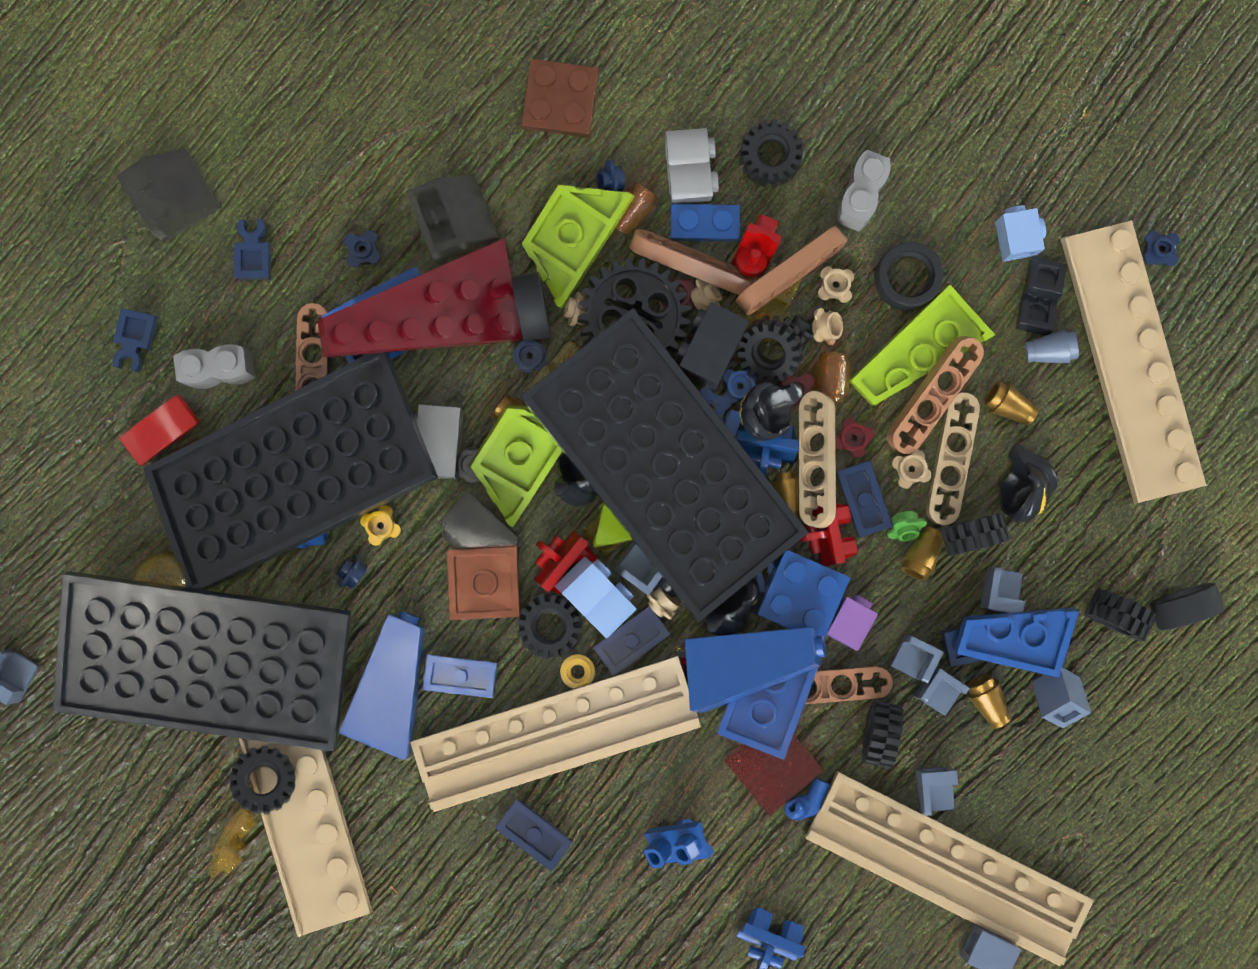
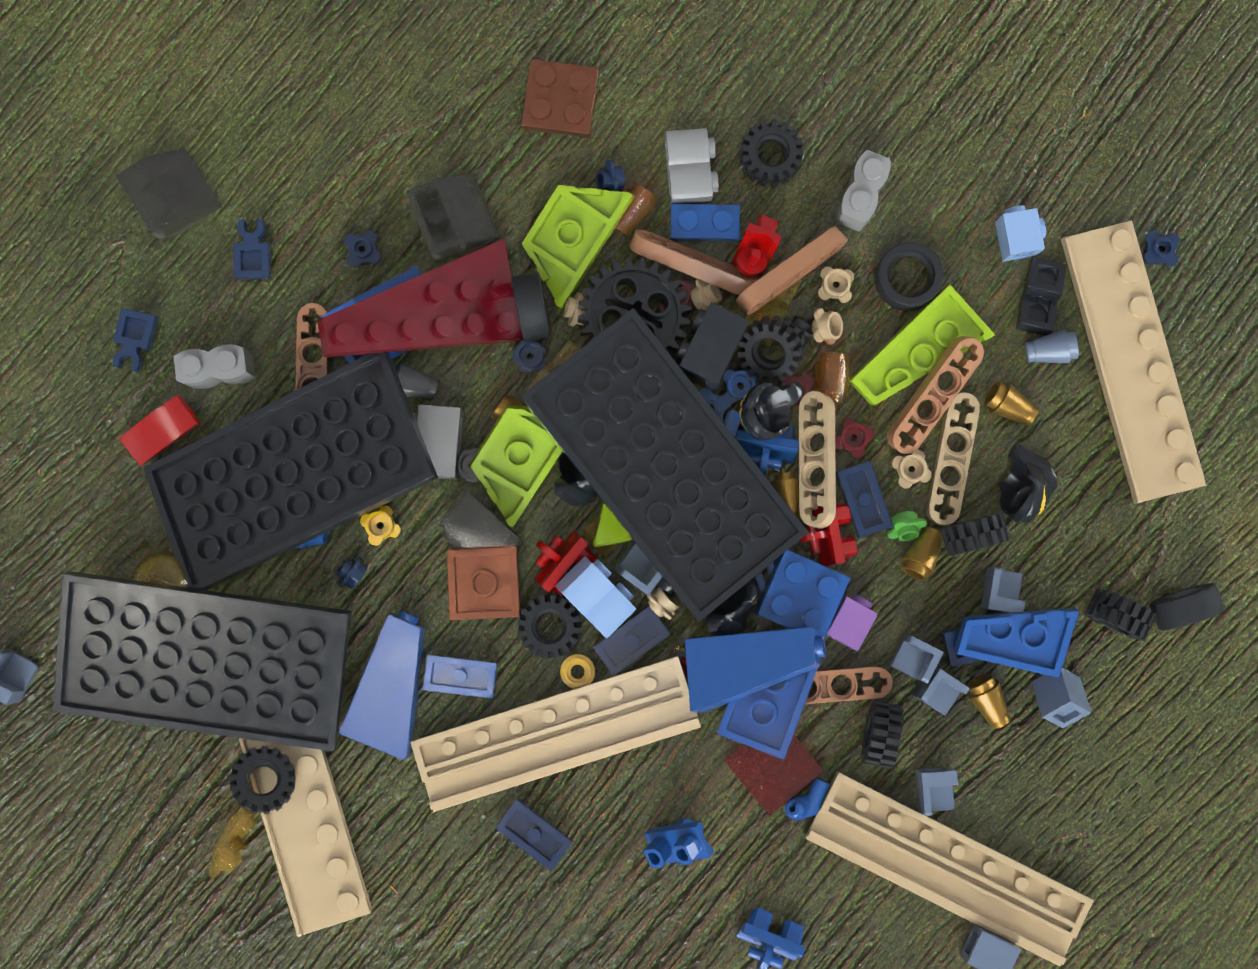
(416, 383): none -> dark grey cone

